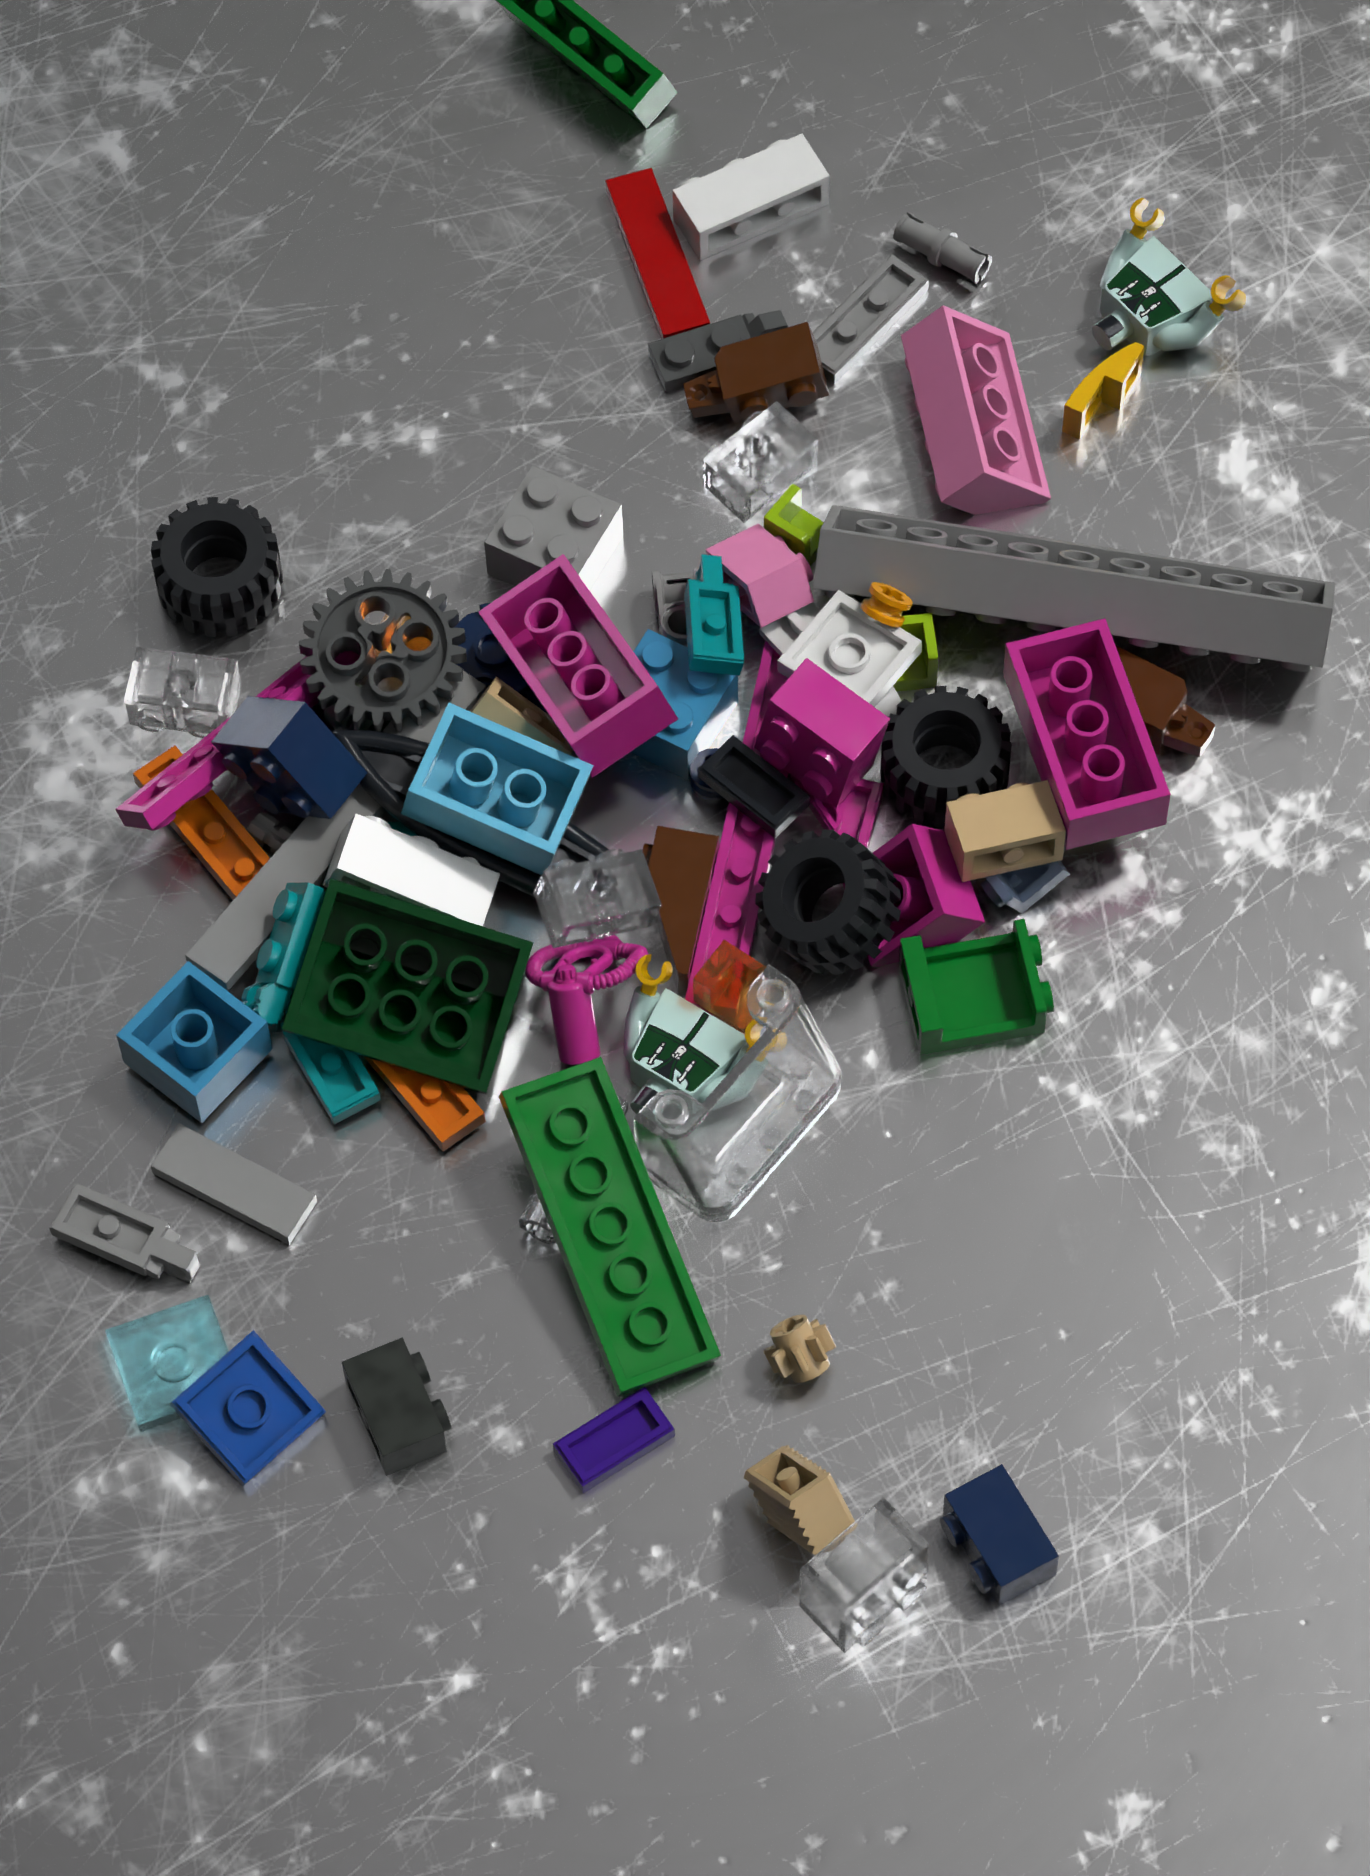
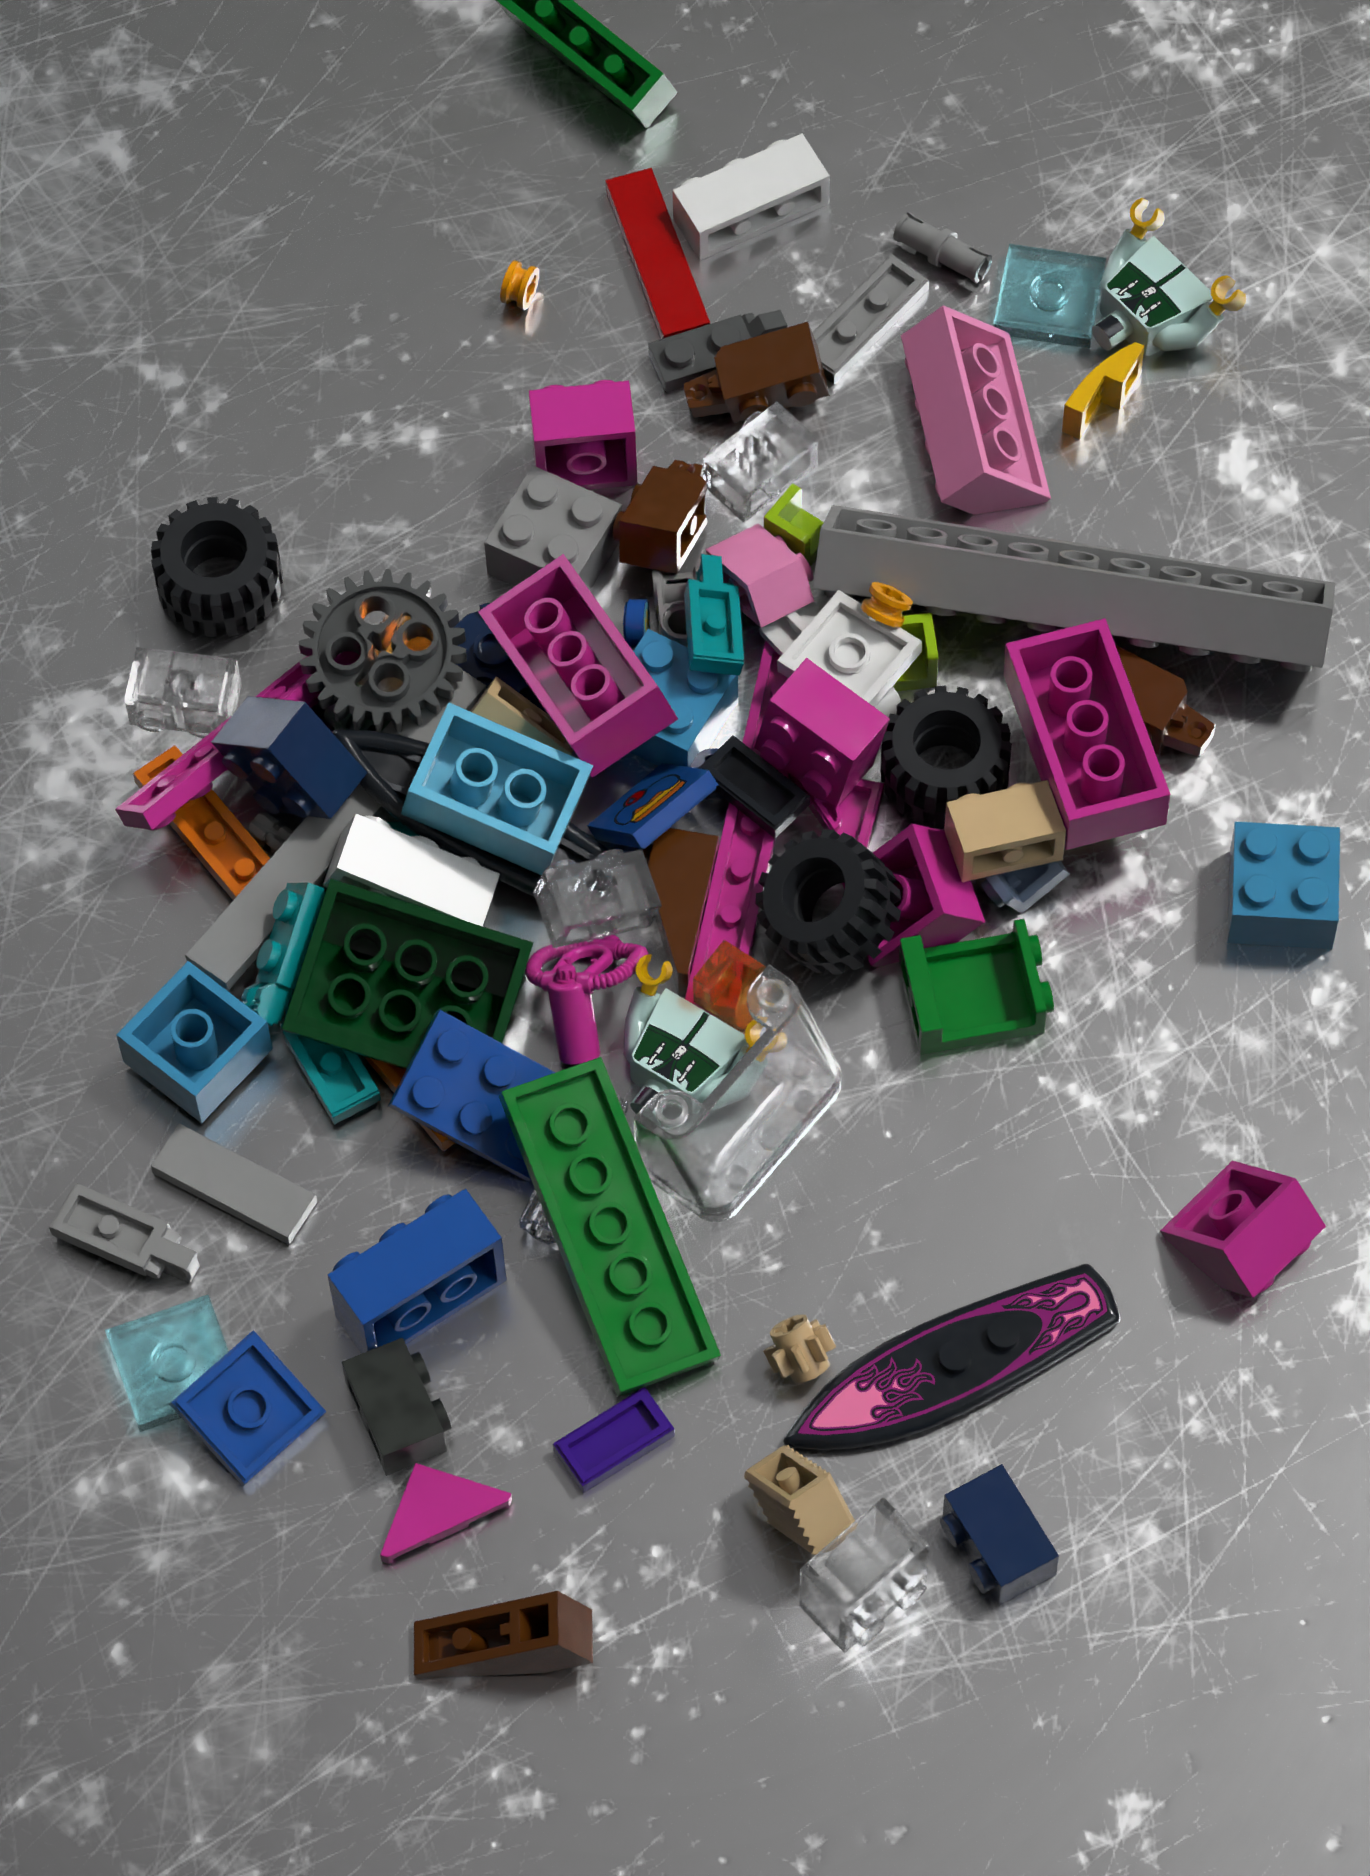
(418, 1273): none -> blue brick
(437, 1507): none -> dark pink tile
(457, 1088): none -> blue plate
(506, 1638): none -> reddish brown slope
(519, 285): none -> light orange bush
(585, 433): none -> dark pink brick
(635, 621): none -> blue tile
(653, 805): none -> blue tile
(663, 518): none -> reddish brown hinge
(956, 1362): none -> black piece
(1049, 295): none -> clear light blue tile
(1245, 1227): none -> dark pink slope
(1283, 885): none -> dark azure brick

